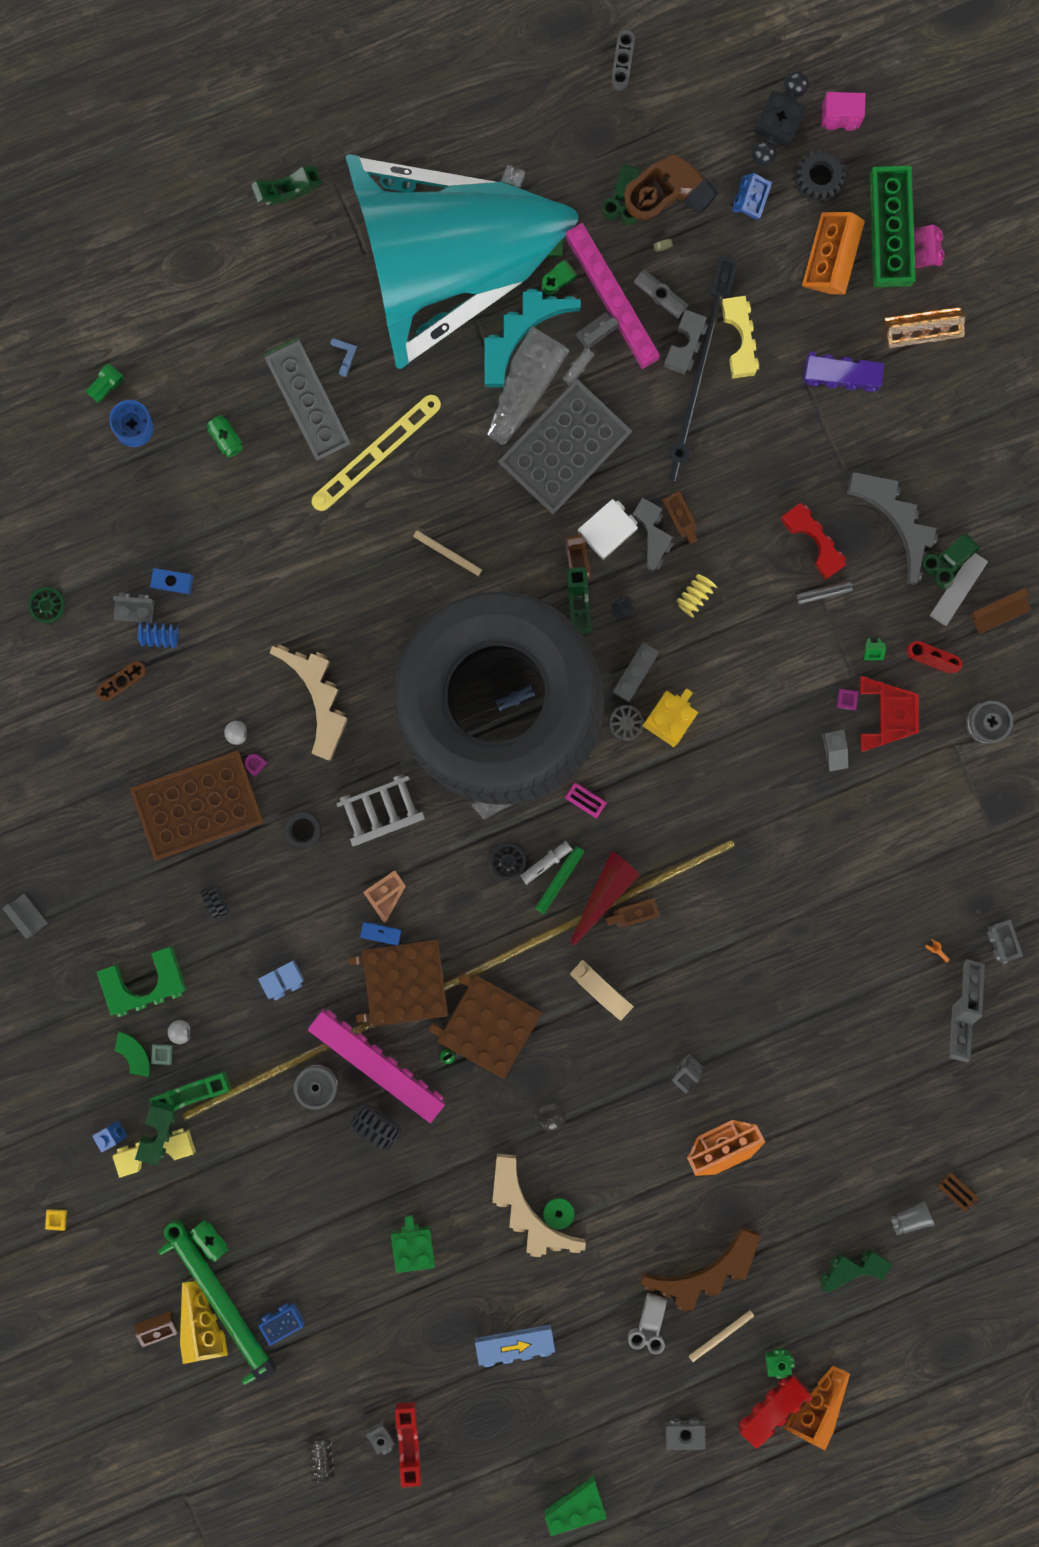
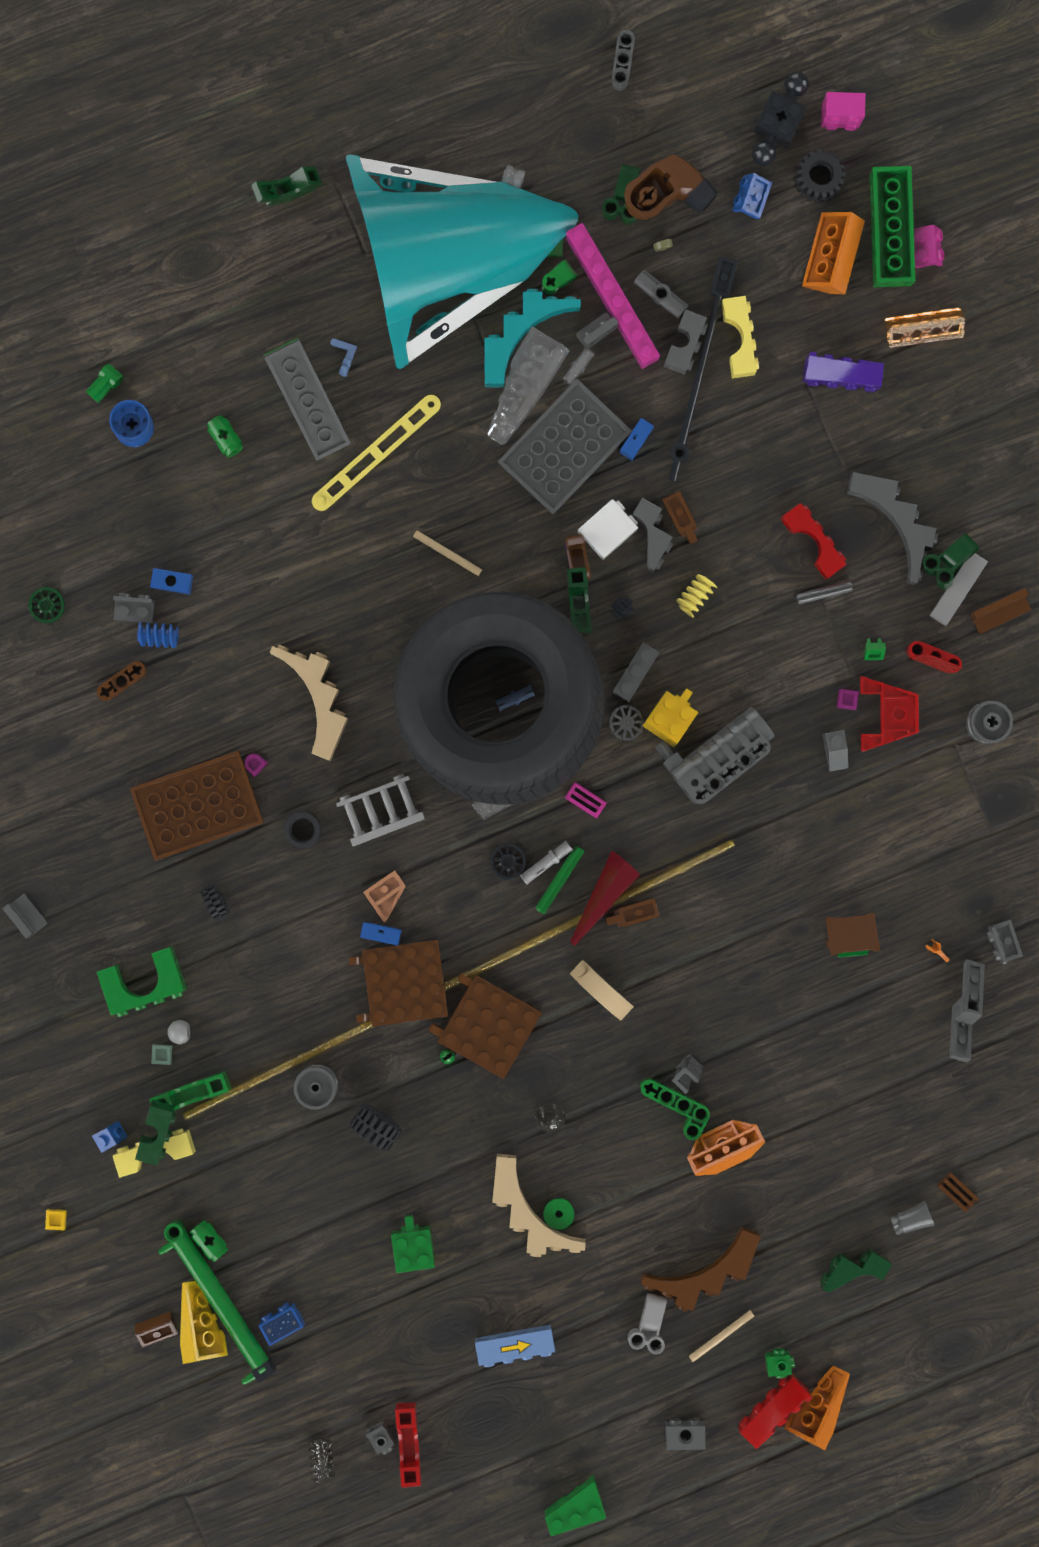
(134, 1053): green tile -> none
(235, 732): light grey piece -> none
(281, 980): medium blue piece -> none
(376, 1065): dark pink brick -> none
(641, 432): none -> blue piece
(672, 1103): none -> green beam
(718, 754): none -> dark grey piece
(852, 935): none -> reddish brown piece

